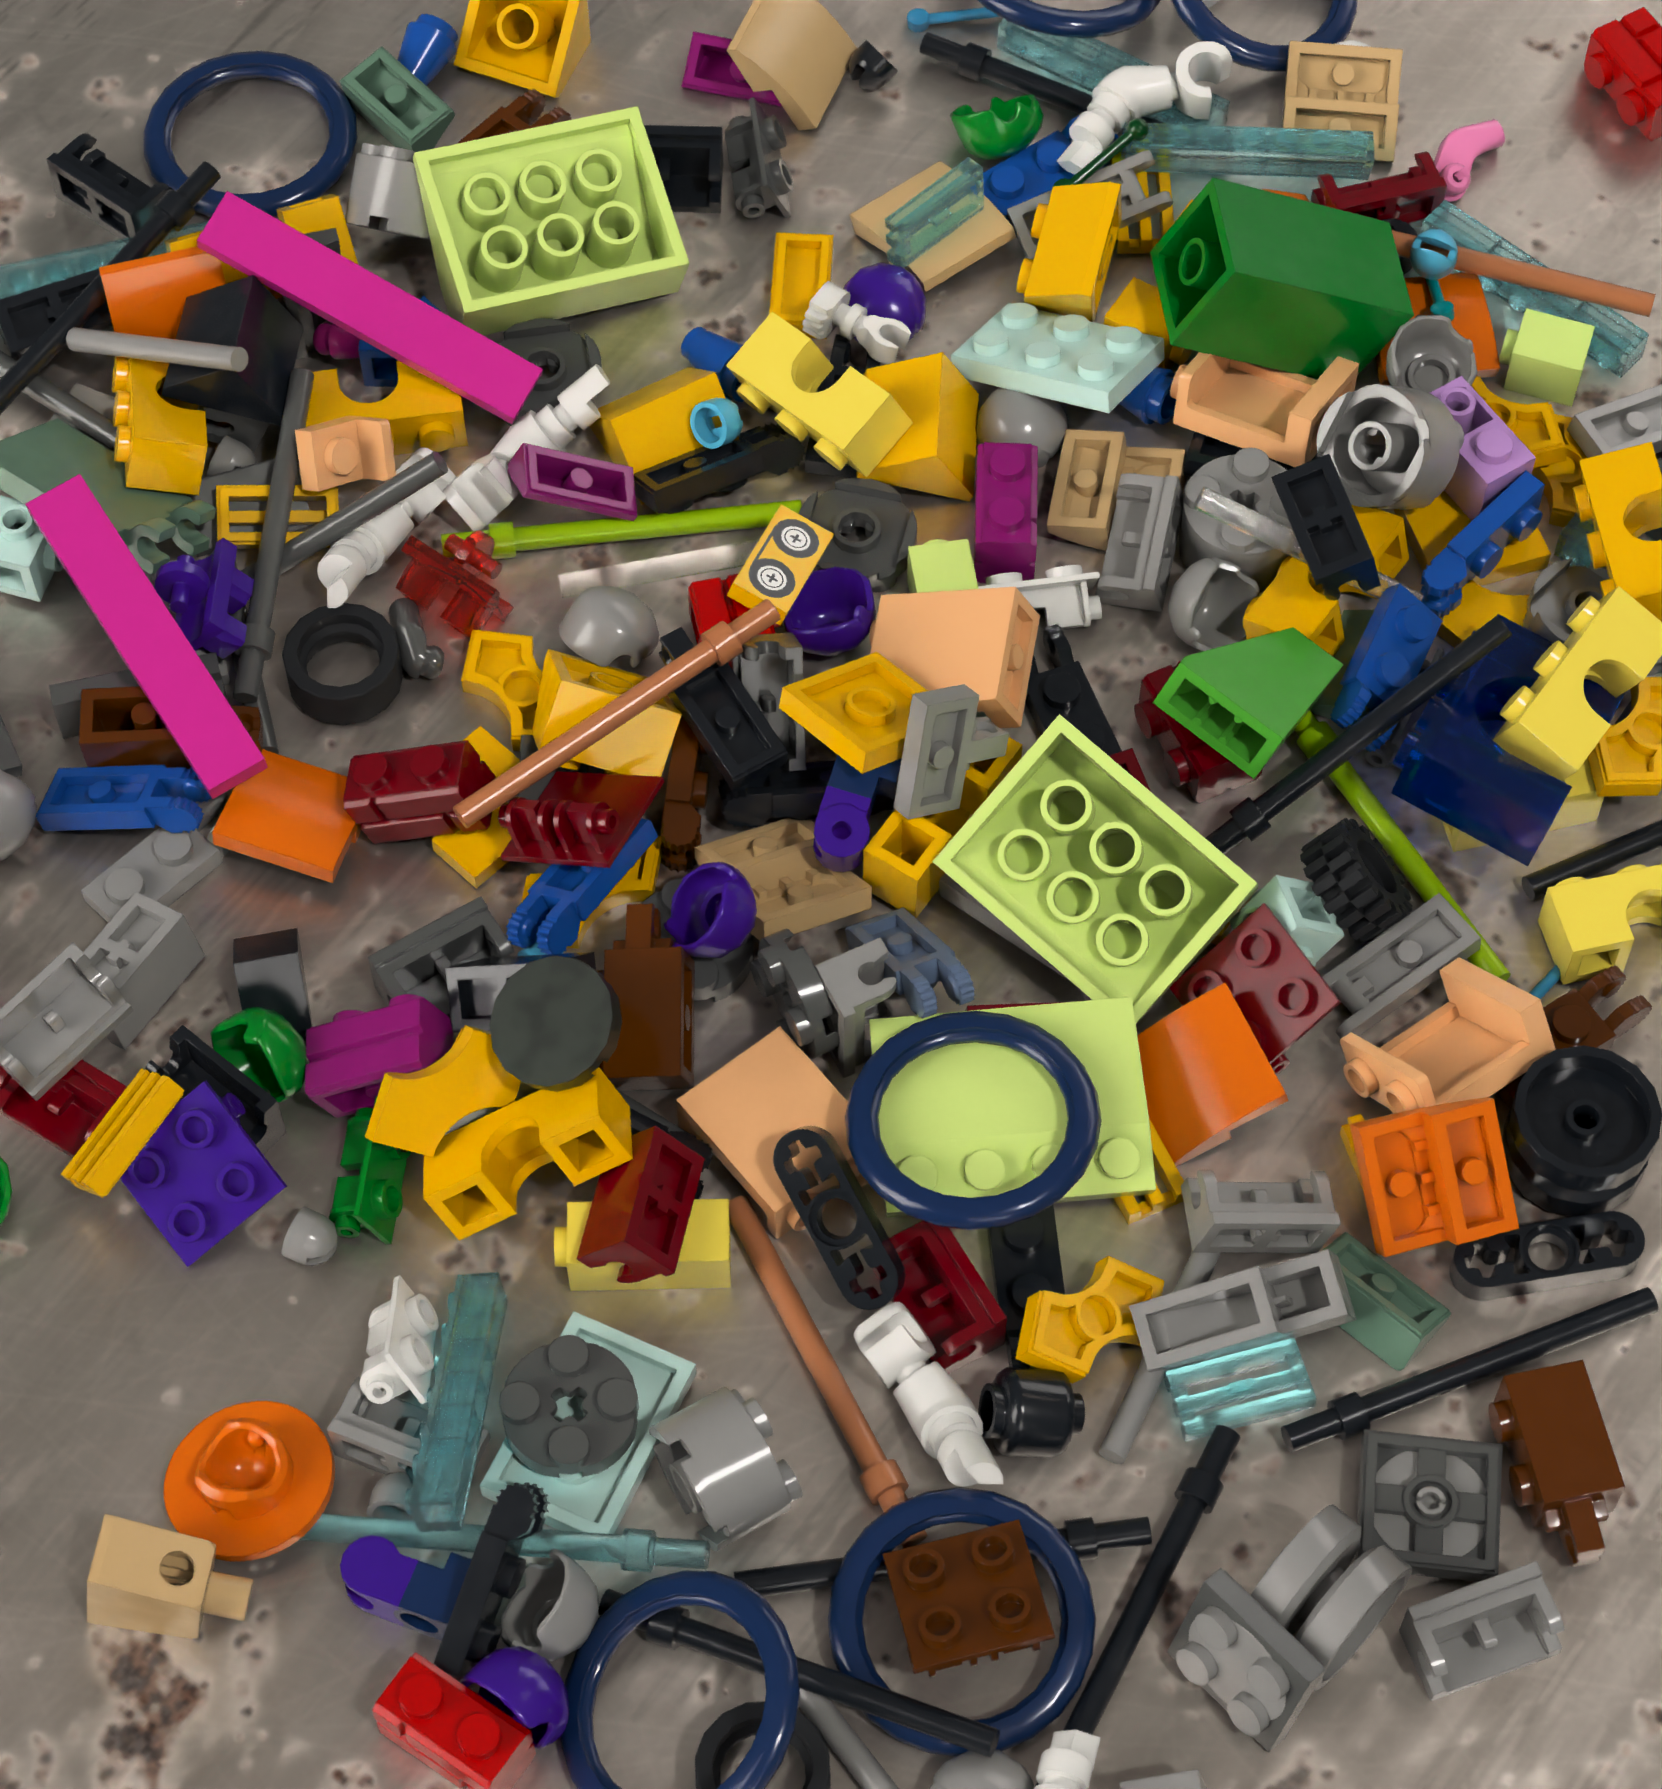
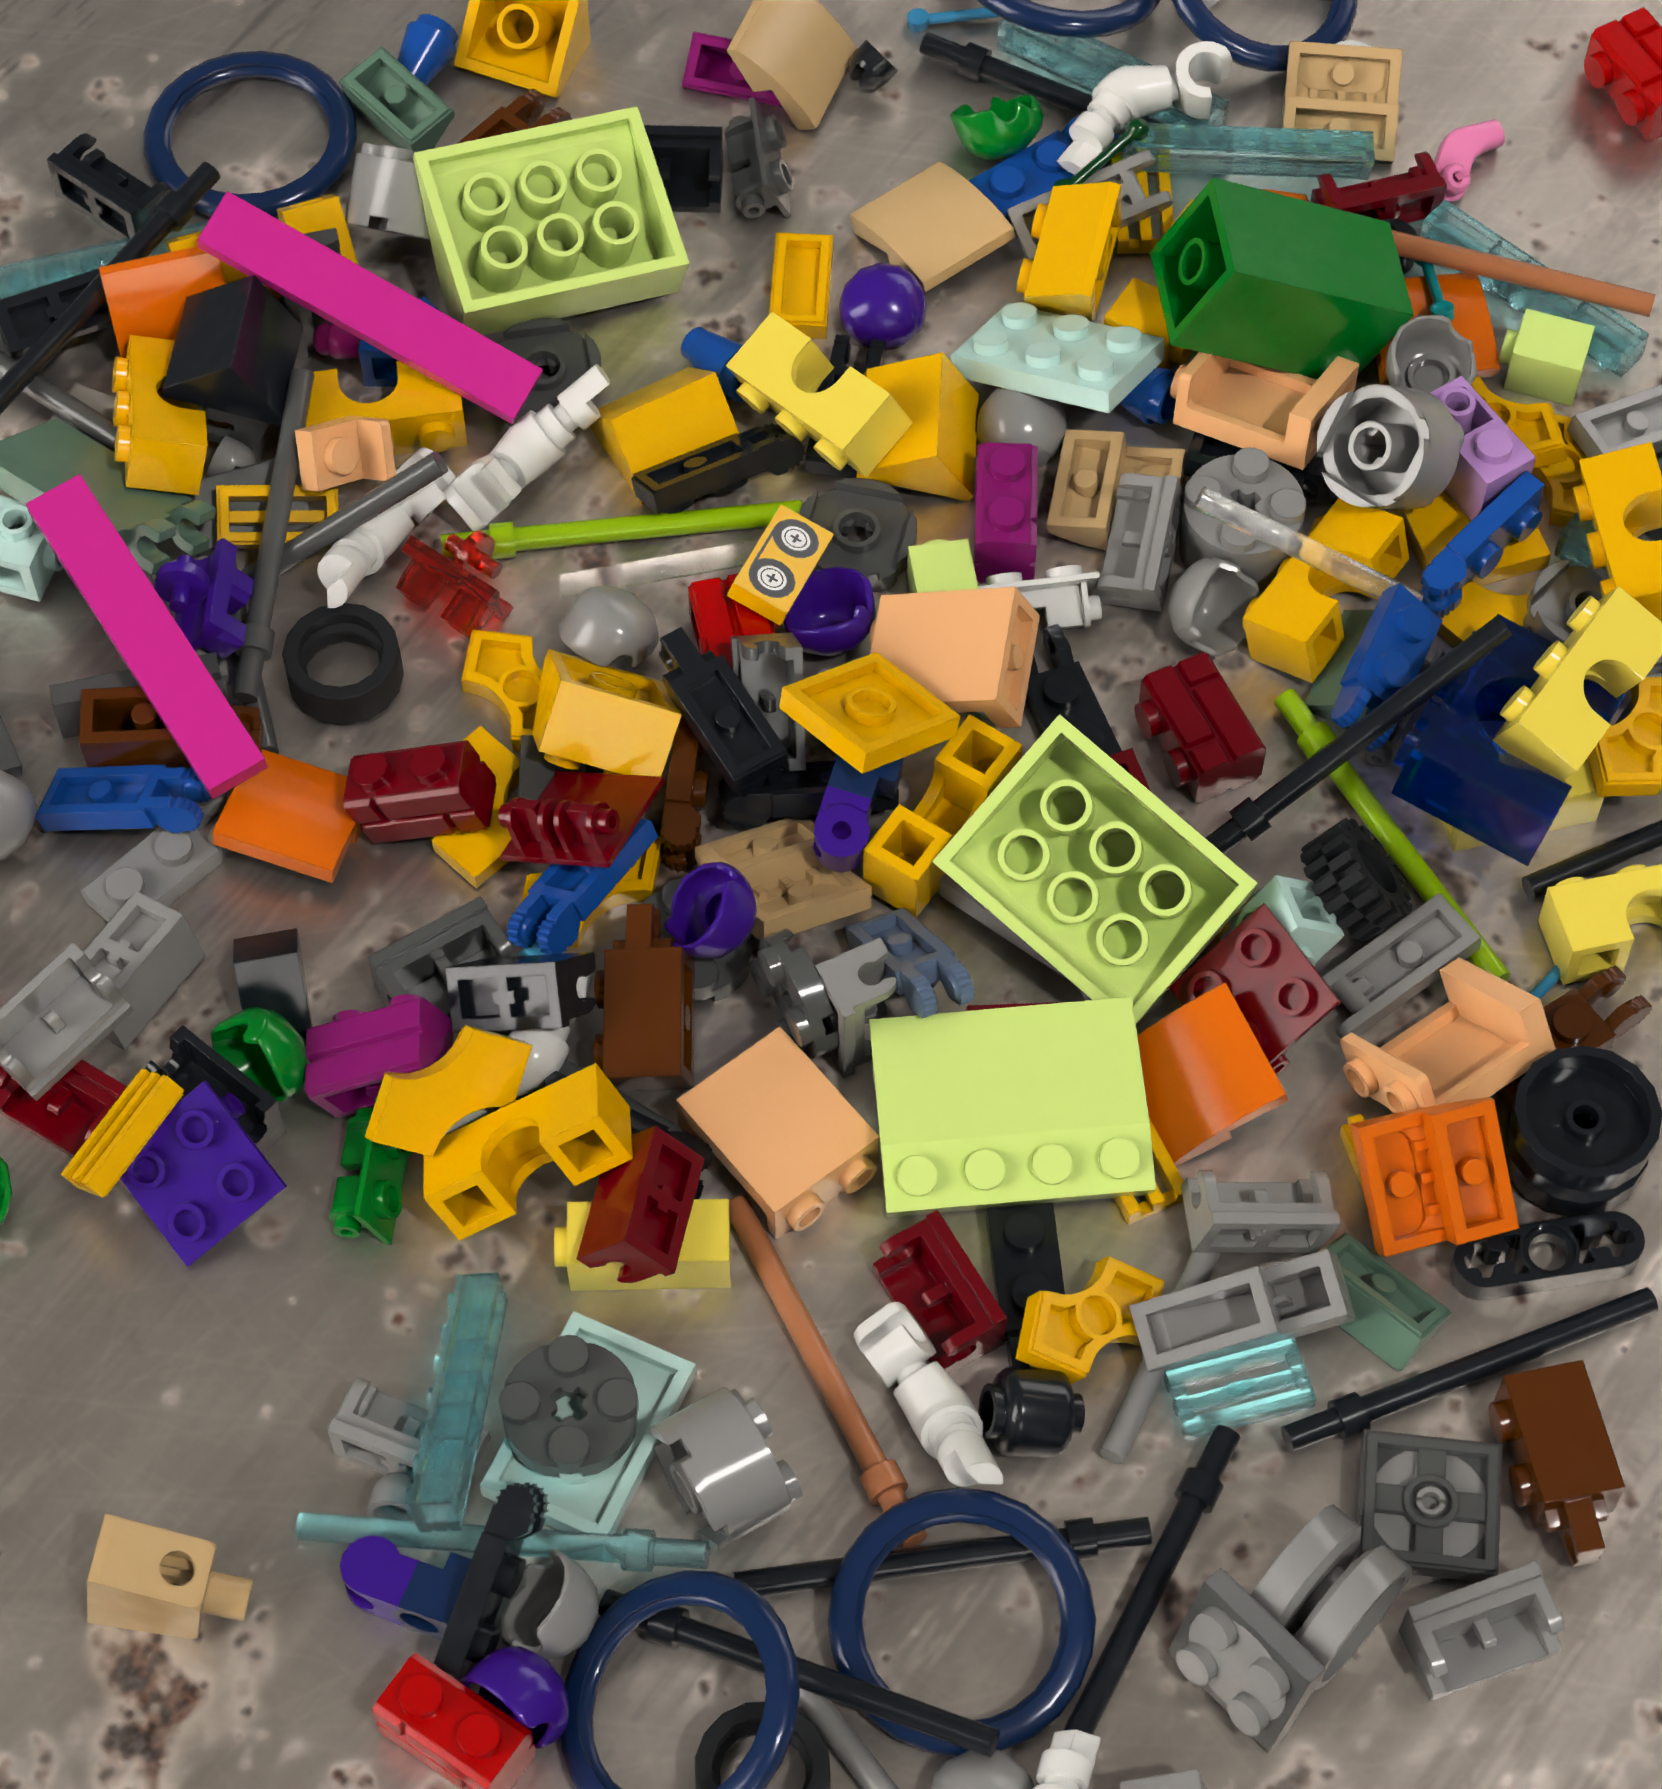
(157, 349): light grey bar -> none
(250, 1479): orange piece -> none
(310, 1238): light grey hinge -> none
(400, 1346): white hinge -> none
(415, 654): dark grey arm -> none
(555, 1023): pearl dark grey tile -> none
(574, 481): magenta slope -> none
(703, 426): medium azure hinge -> none
(718, 646): nougat bar -> none
(830, 1164): black beam -> none
(876, 334): white piece -> none
(935, 213): clear light blue tile -> none
(940, 746): light grey hinge -> none
(968, 1598): reddish brown hinge -> none
(986, 1211): dark blue wedge -> none
(1249, 694): bright green slope -> none
(1326, 526): black hinge -> none
(1431, 263): medium azure hinge -> none

